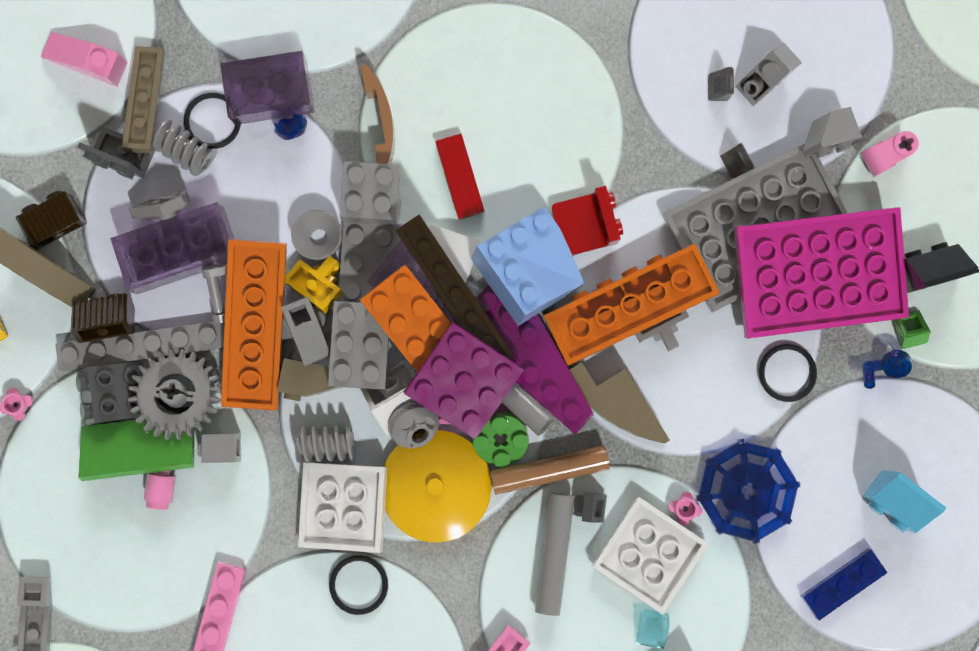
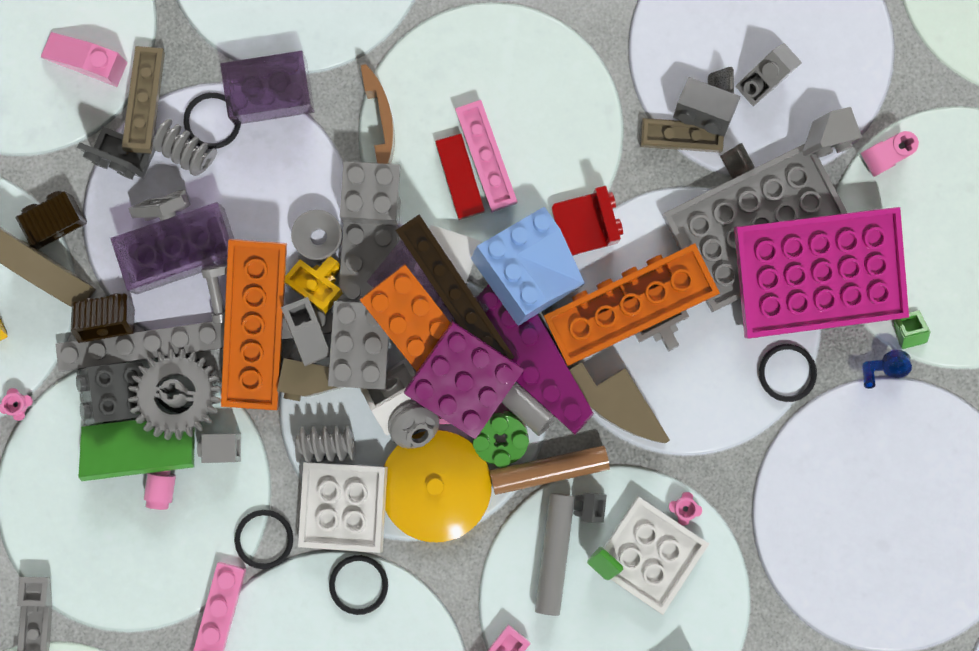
(289, 543): none -> black tyre
(291, 127): clear blue plate -> none
(486, 156): none -> bright pink plate
(604, 564): none -> bright green slope
(653, 629): clear light blue slope -> none
(678, 136): none -> dark tan tile
(706, 107): none -> brick
(733, 497): clear blue plate -> none
(843, 584): clear blue plate -> none
(902, 501): medium azure slope -> none
(937, 267): black slope -> none

